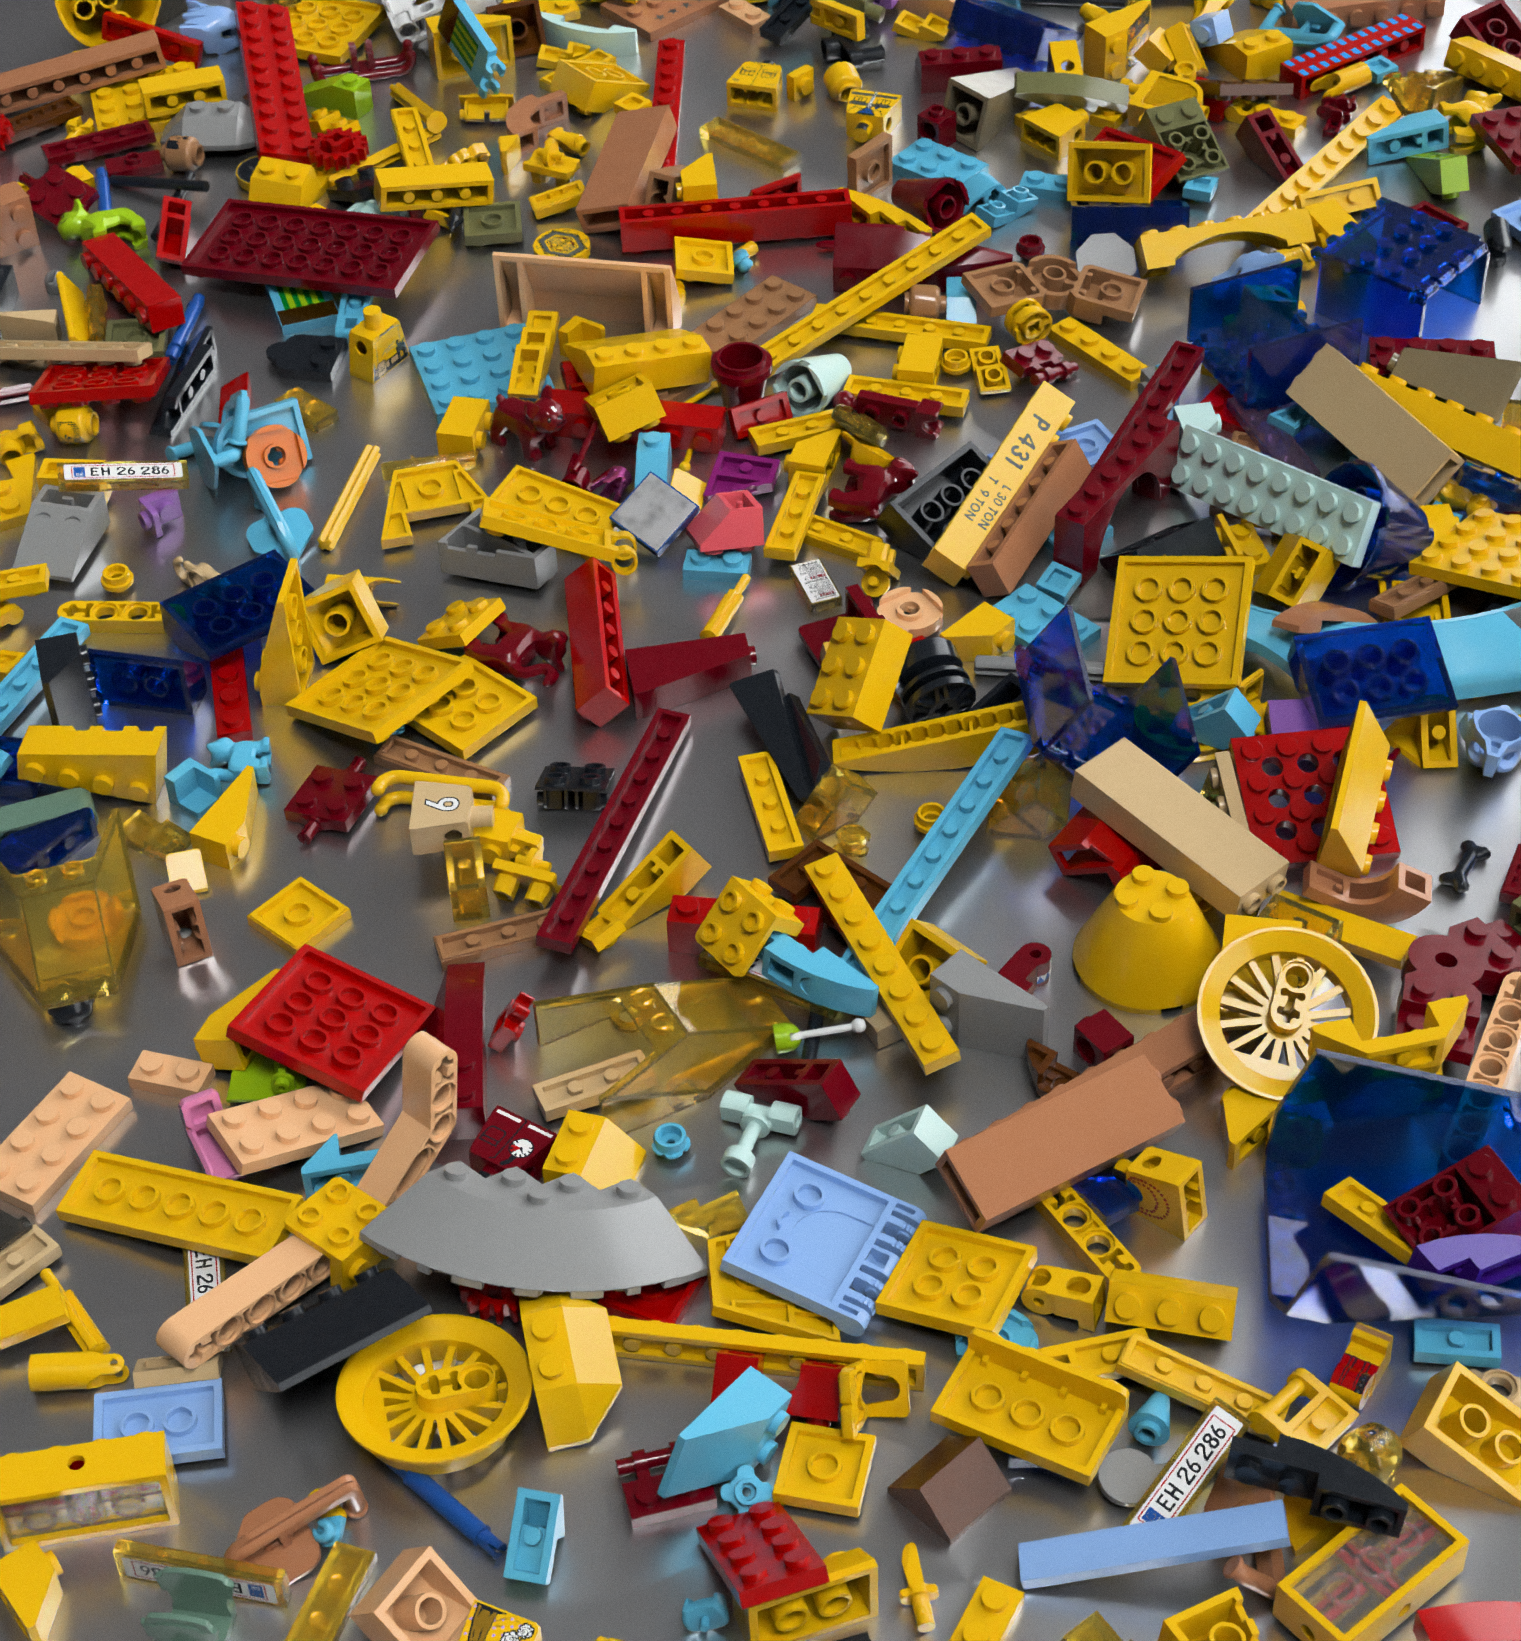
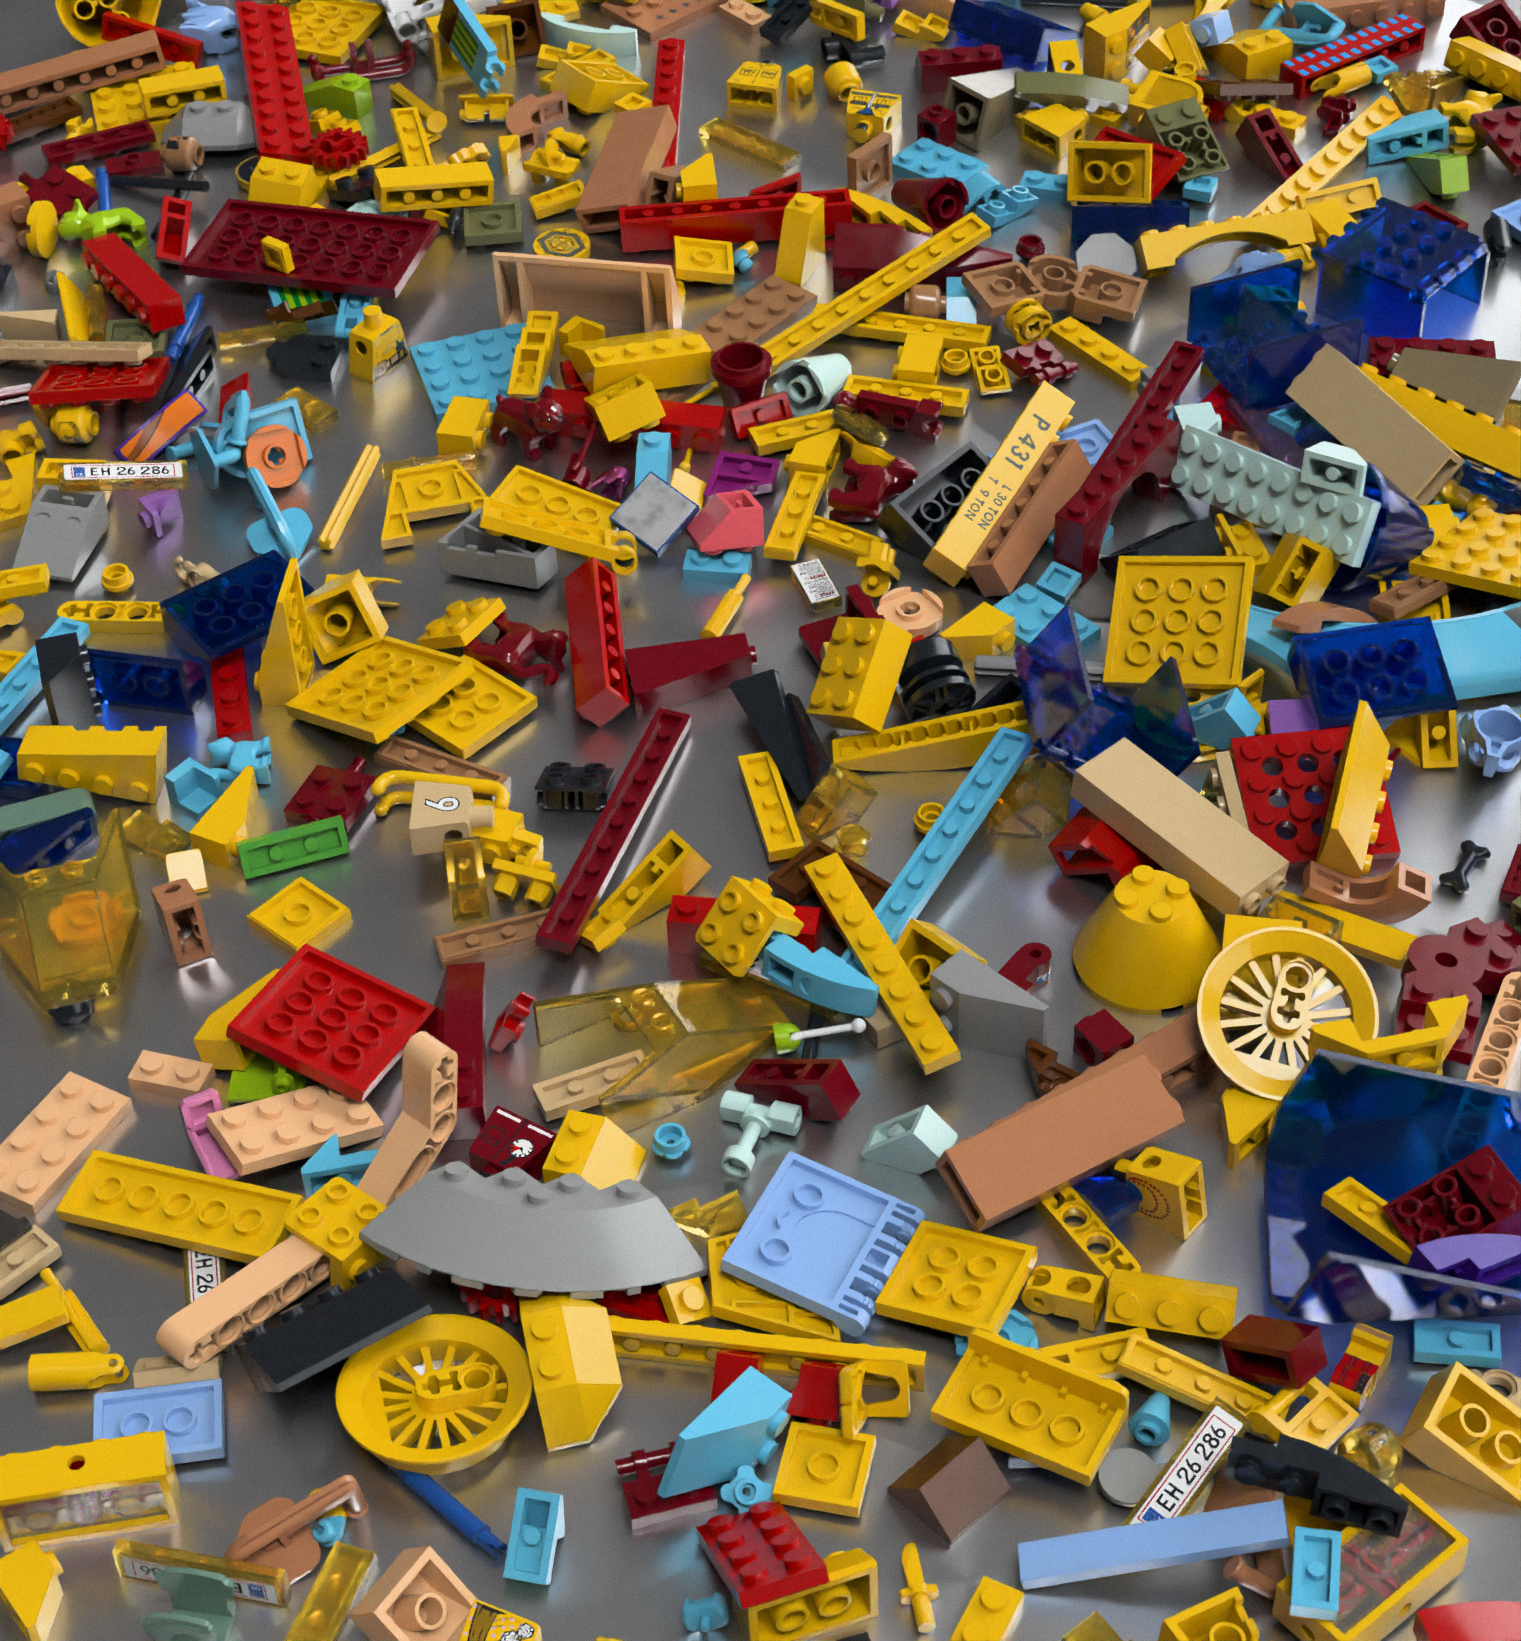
(43, 229): none -> yellow tile
(162, 429): none -> slope
(261, 334): none -> clear yellow axle
(277, 254): none -> yellow tile
(283, 313): none -> reddish brown slope
(292, 847): none -> bright green plate
(685, 1302): none -> yellow plate
(801, 239): none -> yellow slope
(1274, 1351): none -> dark red piece
(1315, 1573): none -> medium azure plate
(1334, 468): none -> light aqua slope

